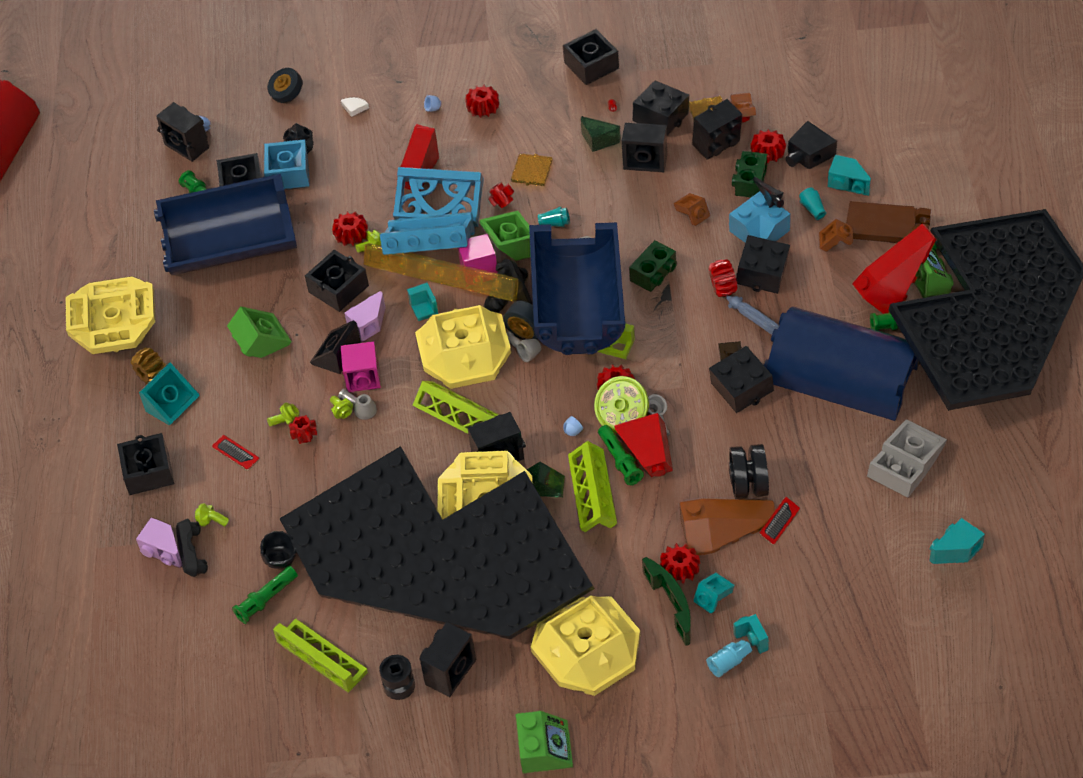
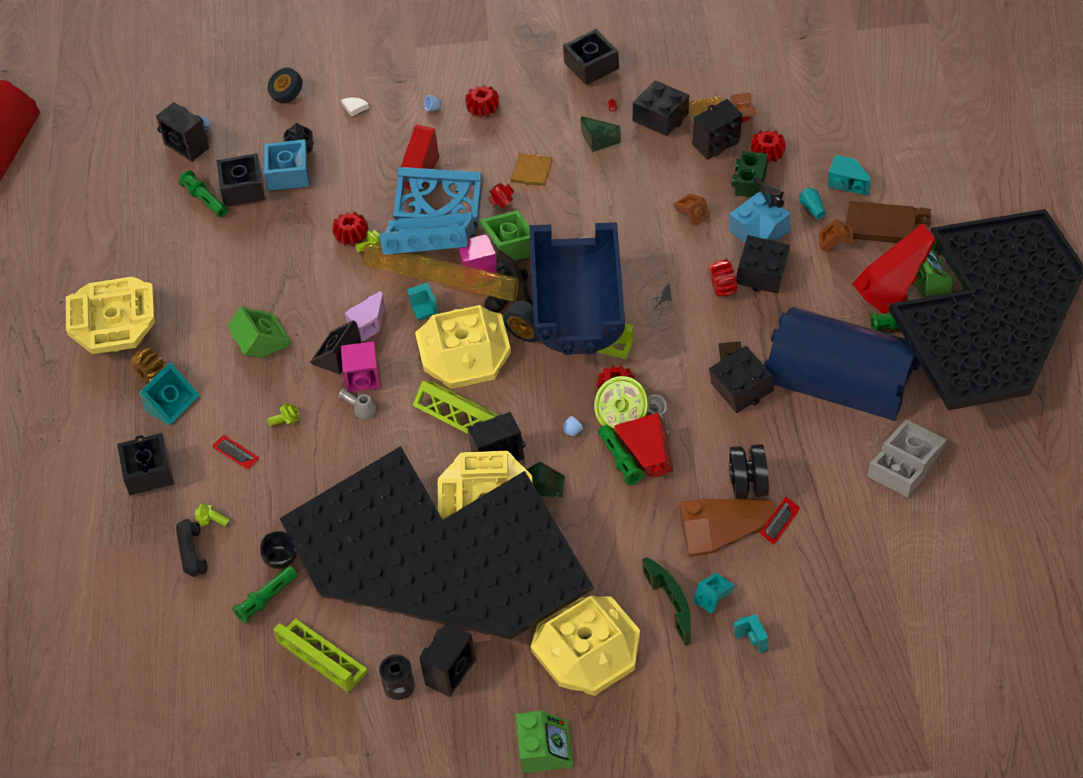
(159, 542): lavender slope -> none
(225, 224): dark blue cylinder -> none
(303, 429): red gear -> none
(336, 280): black brick -> none
(341, 408): lime plate -> none
(526, 349): light grey bar -> none
(557, 217): teal cone -> none
(596, 482): lime fence -> none
(644, 147): black brick -> none
(653, 266): dark green brick -> none
(681, 562): red gear -> none
(728, 657): medium azure hinge -> none
(751, 313): sand blue wheel -> none
(810, 147): black torso -> none
(958, 544): teal slope -> none

